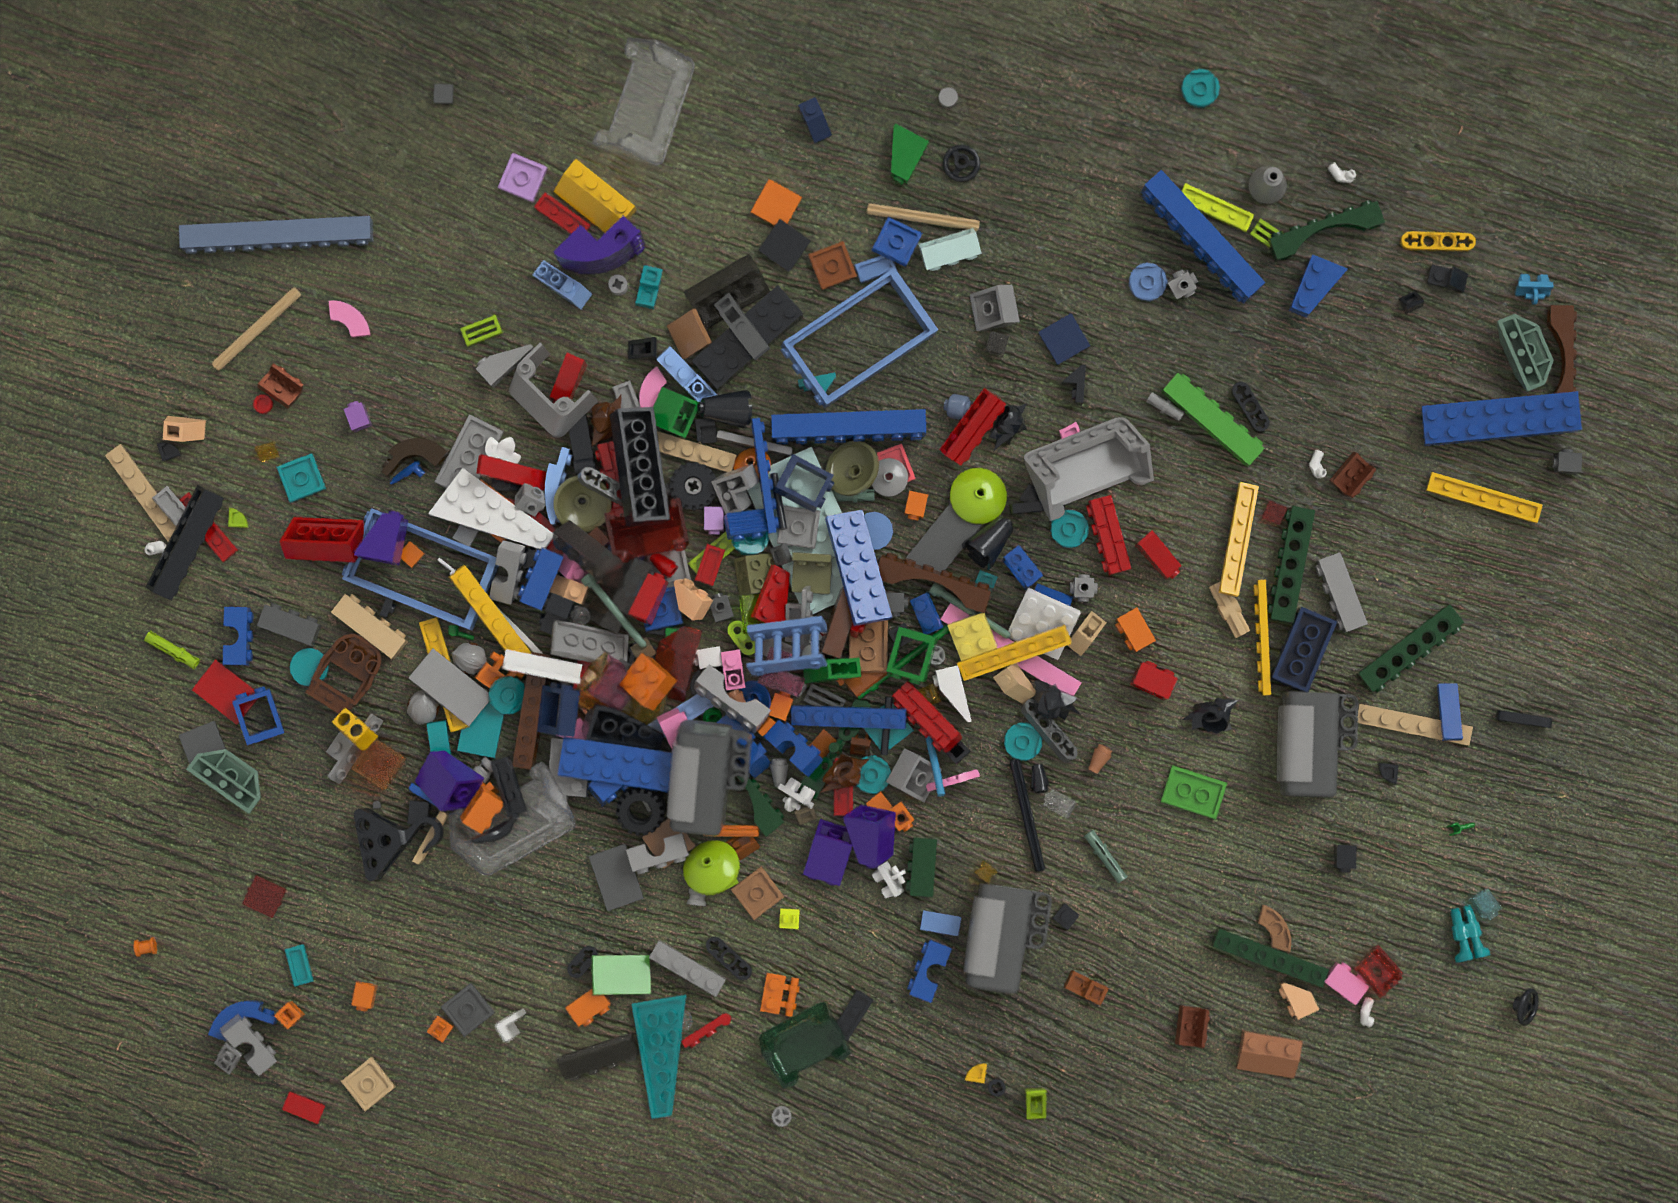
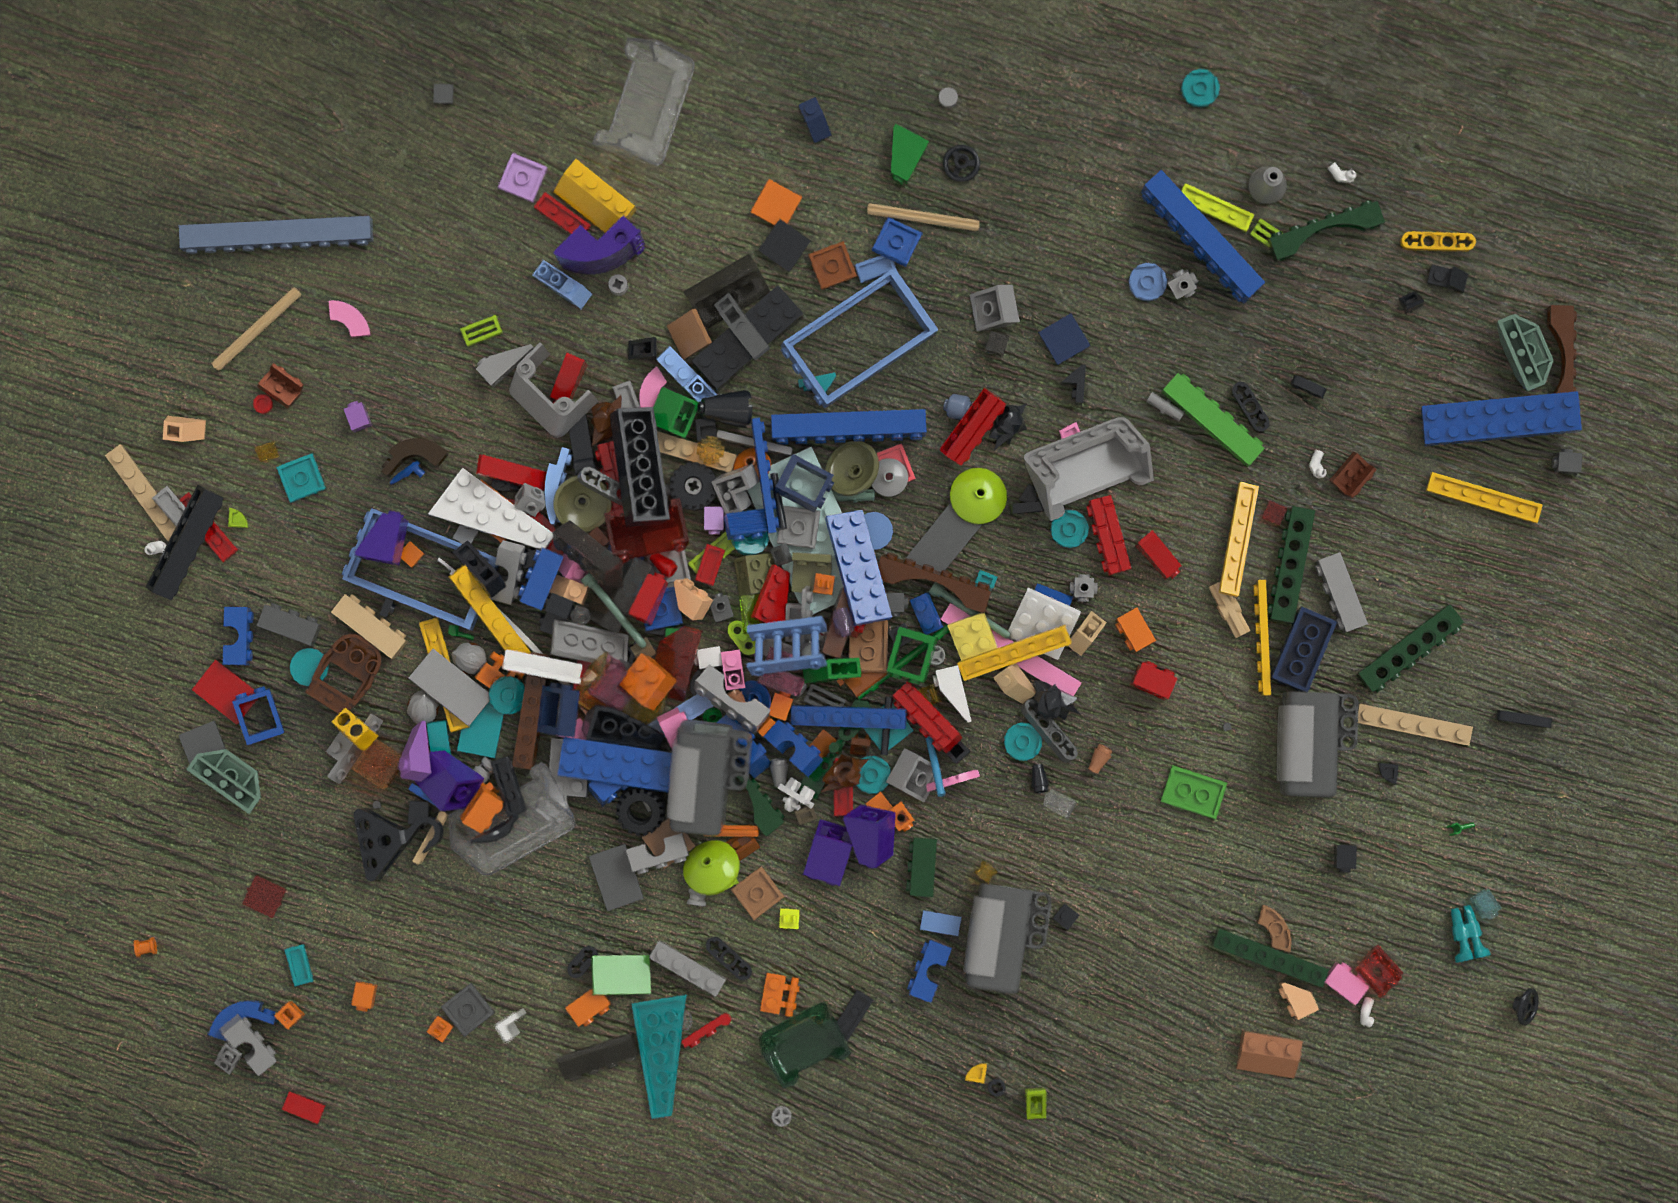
(168, 451): black tile -> none
(174, 651): lime pin -> none
(322, 539): red slope -> none
(368, 1084): tan tile -> none
(415, 757): none -> medium lavender slope
(467, 449): light grey tile -> none
(480, 568): none -> black slope
(503, 450): white plate -> none
(649, 287): teal slope -> none
(710, 458): none -> clear yellow brick
(824, 584): none -> orange tile
(842, 622): none -> clear purple brick
(892, 877): white hips -> none
(915, 505): orange brick -> none
(950, 249): light aqua brick -> none
(988, 542): black cone -> none
(1027, 573): blue window -> none
(1027, 815): black axle -> none
(1086, 987): dark orange slope -> none
(1092, 837): sand green pin -> none
(1192, 1026): copper bracket -> none
(1212, 715): black hair -> none
(1308, 386): none -> black beam
(1315, 283): blue wedge -> none
(1449, 712): tile -> none
(1533, 290): dark azure hips -> none

